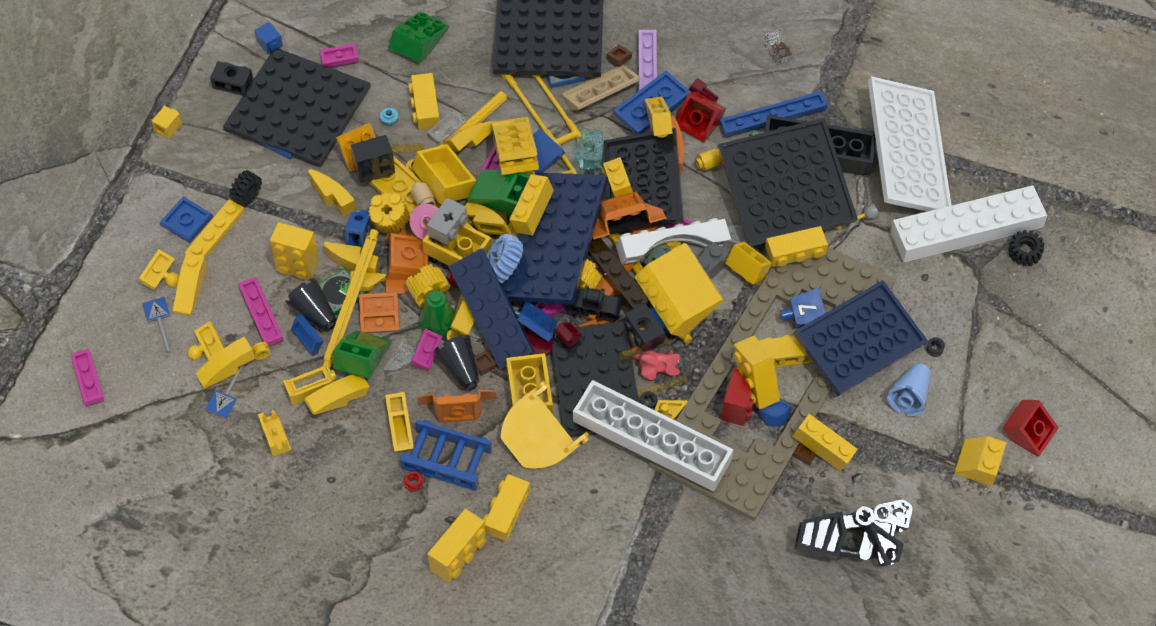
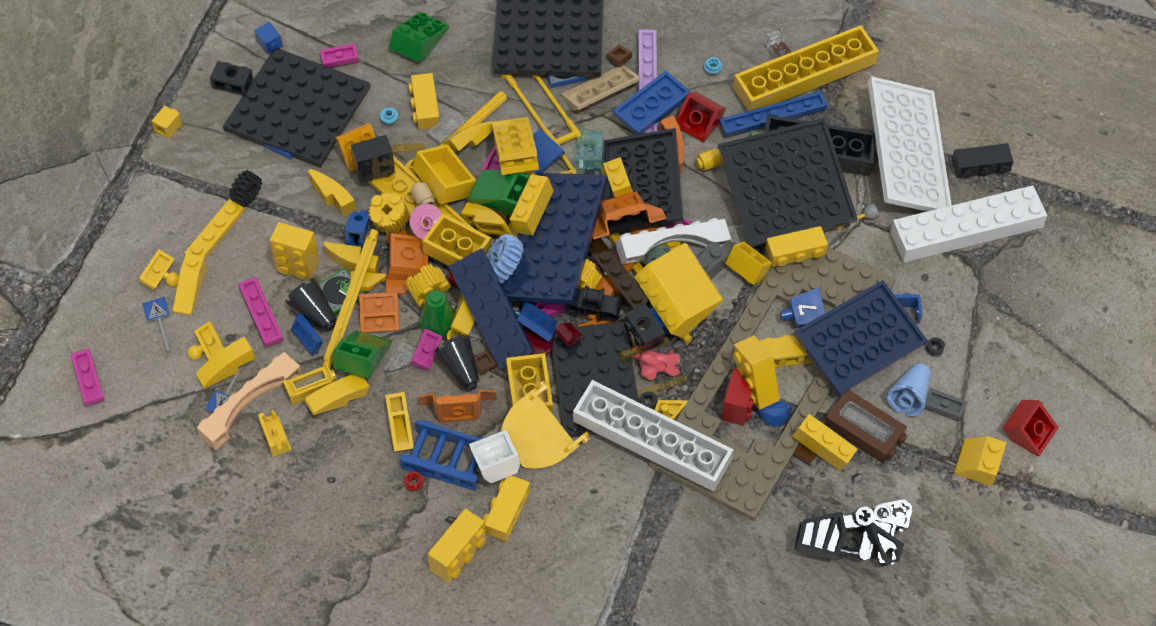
(186, 219): blue tile -> none
(216, 427): none -> light nougat arch
(261, 350): yellow bush -> none
(447, 221): light grey brick -> none
(496, 456): none -> white brick
(658, 116): yellow slope -> none
(701, 87): dark red piece -> none
(713, 66): none -> medium azure plate
(806, 69): none -> yellow brick
(866, 426): none -> reddish brown piece
(911, 300): none -> blue bracket
(945, 404): none -> dark grey plate
(982, 160): none -> black brick
(1028, 239): black tyre -> none

